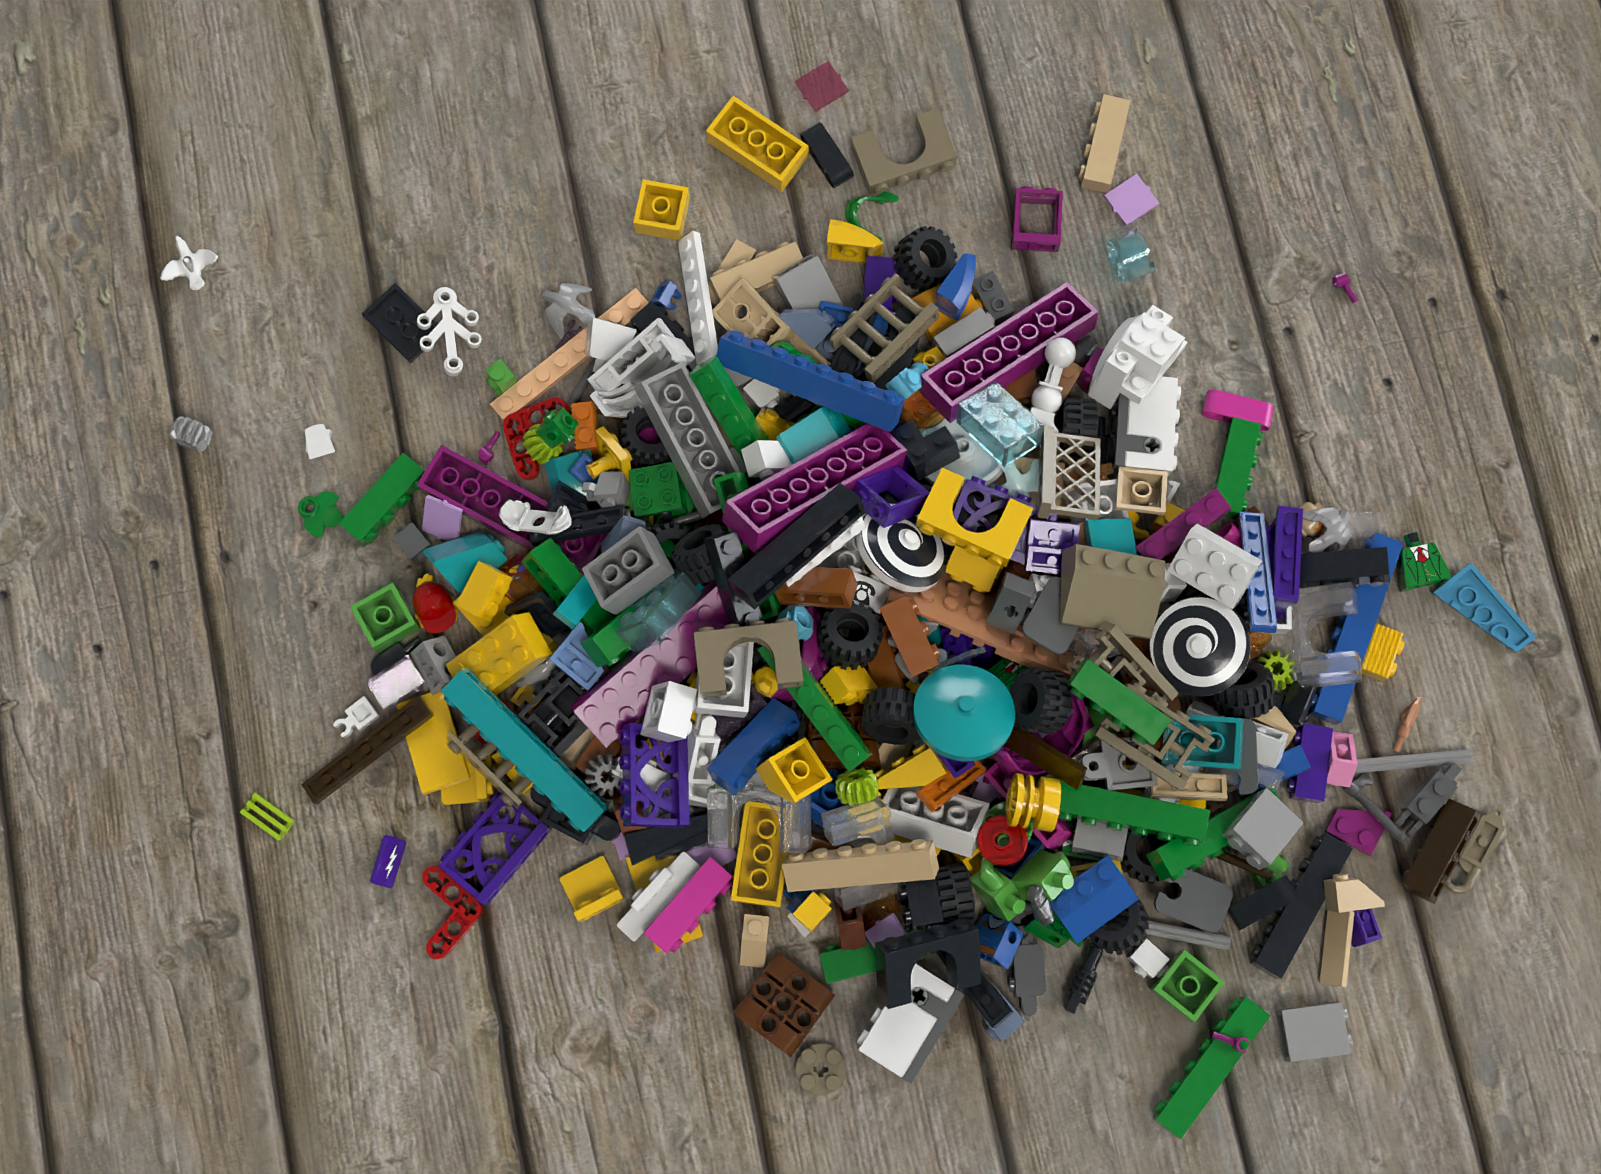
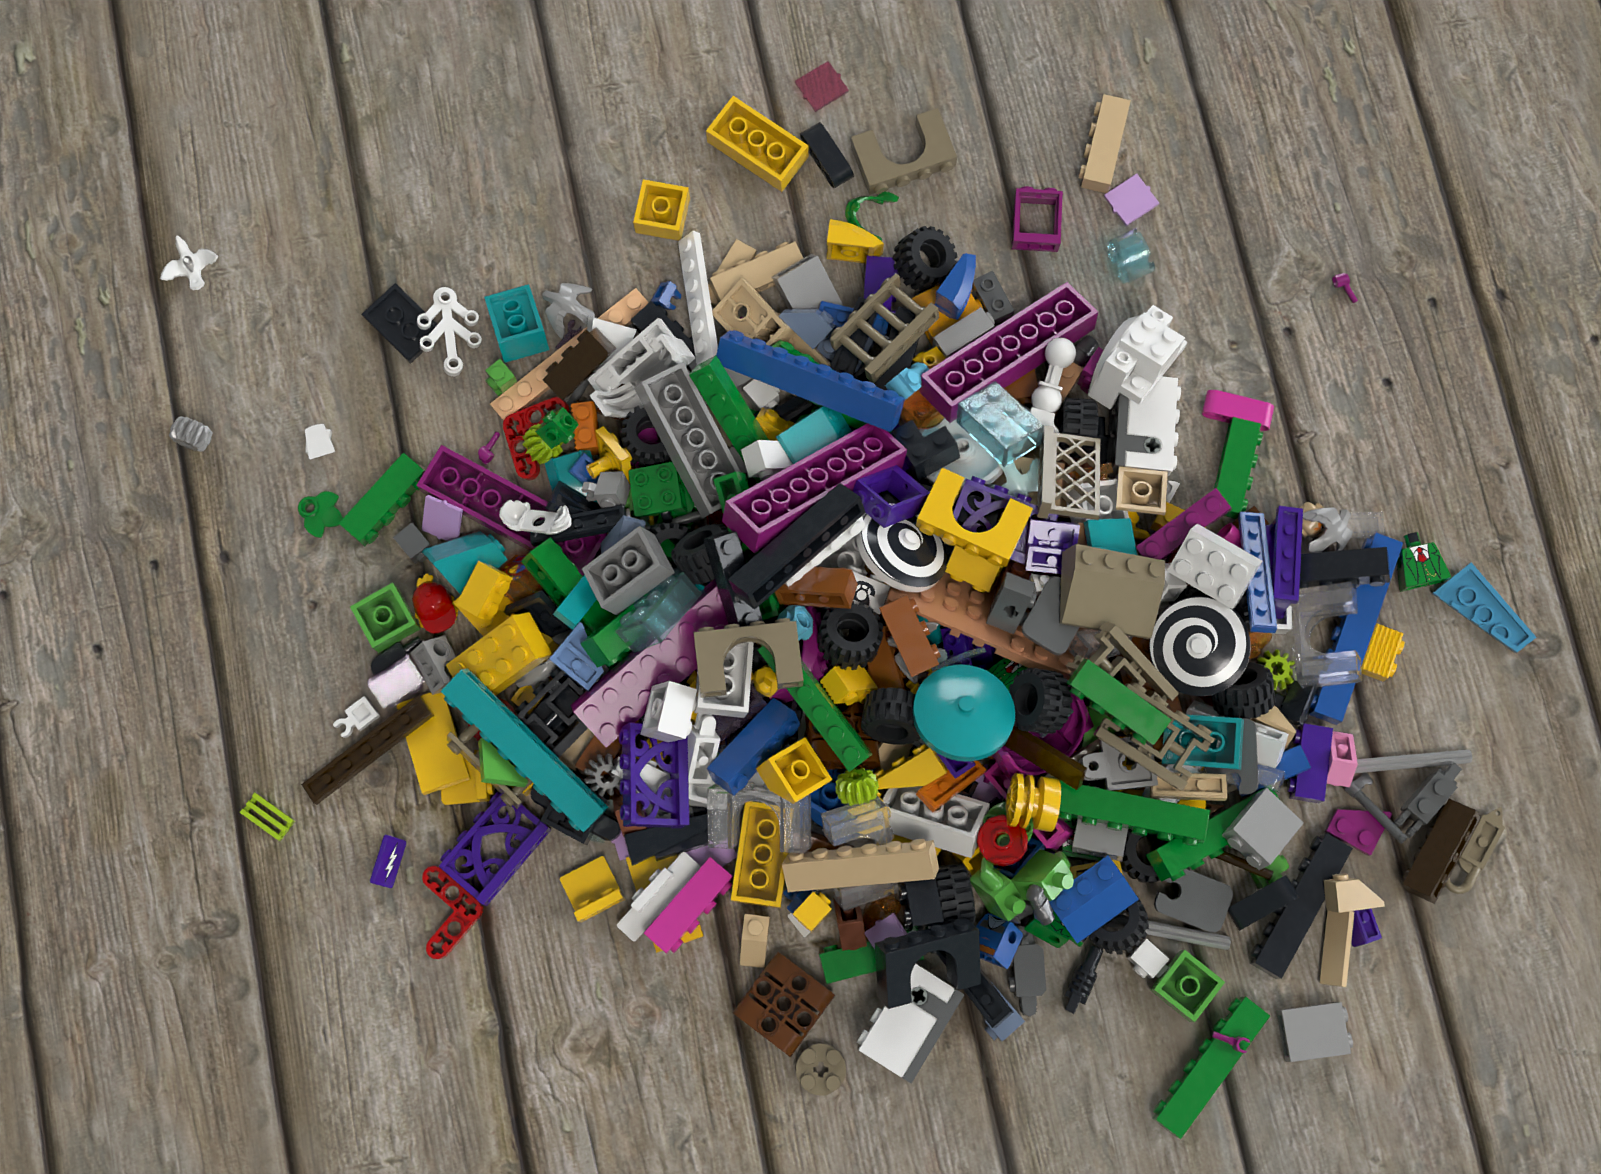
(496, 769): none -> bright green tile
(516, 323): none -> teal slope
(578, 363): none -> dark brown brick
(1408, 718): nougat hand -> none

